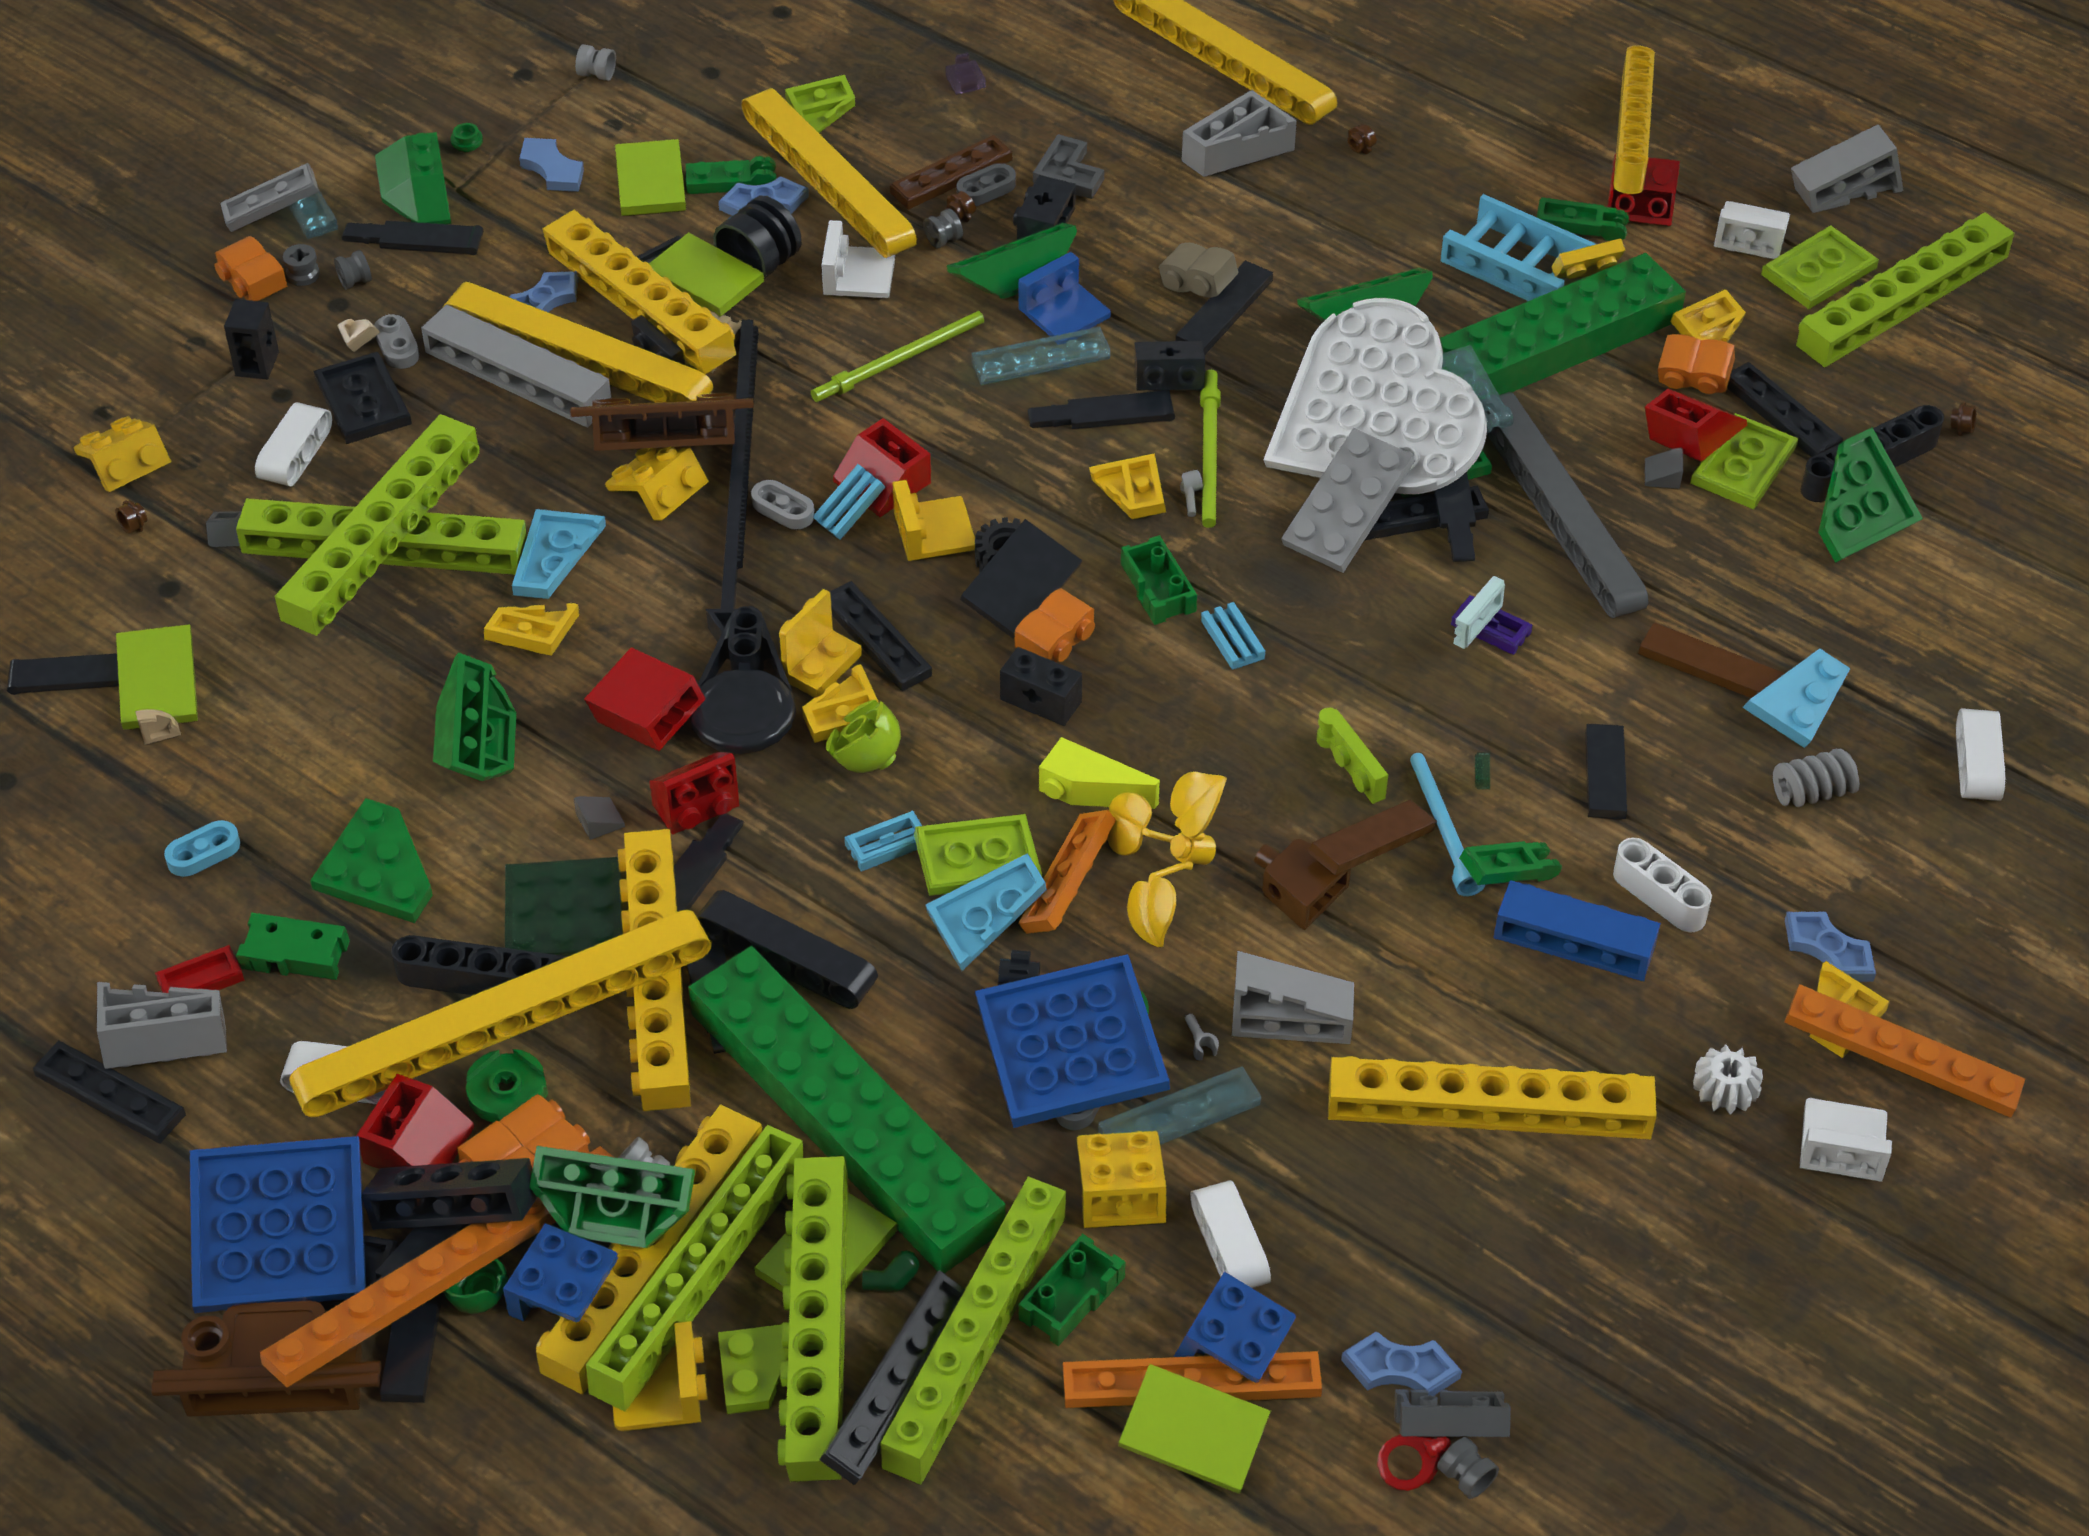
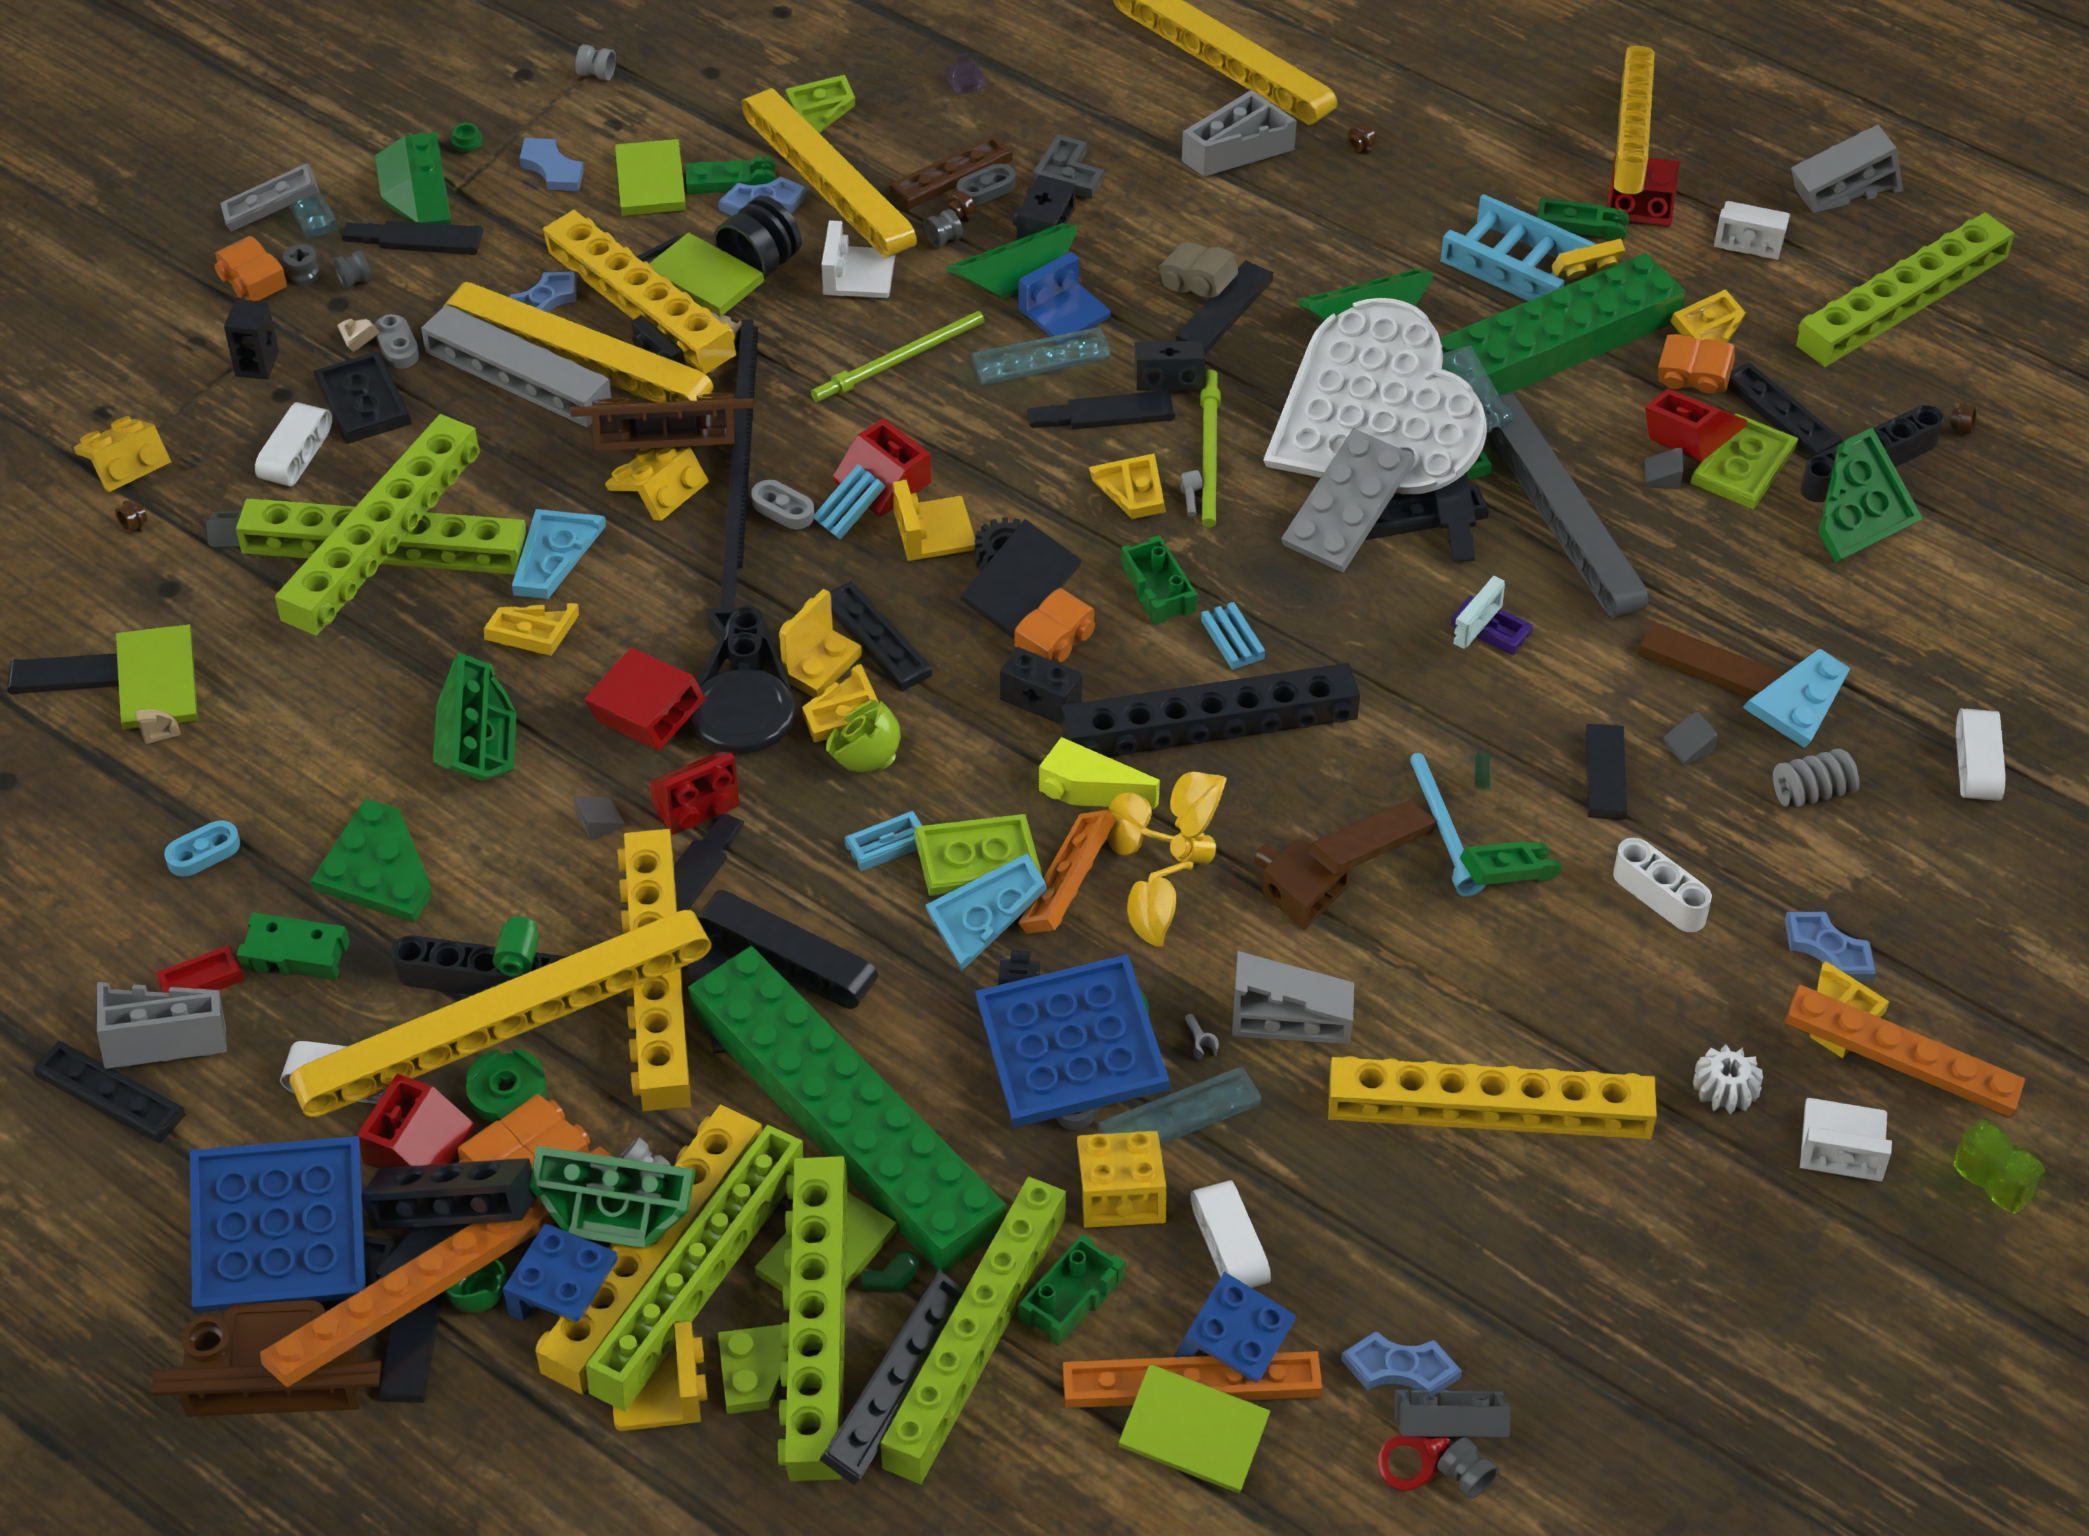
(516, 946): none -> green brick
(562, 905): clear green plate -> none
(1213, 711): none -> black brick
(1352, 754): lime plate -> none
(1576, 930): blue brick -> none
(1692, 739): none -> dark grey slope
(1819, 267): lime tile -> none
(2003, 1169): none -> clear neon green brick

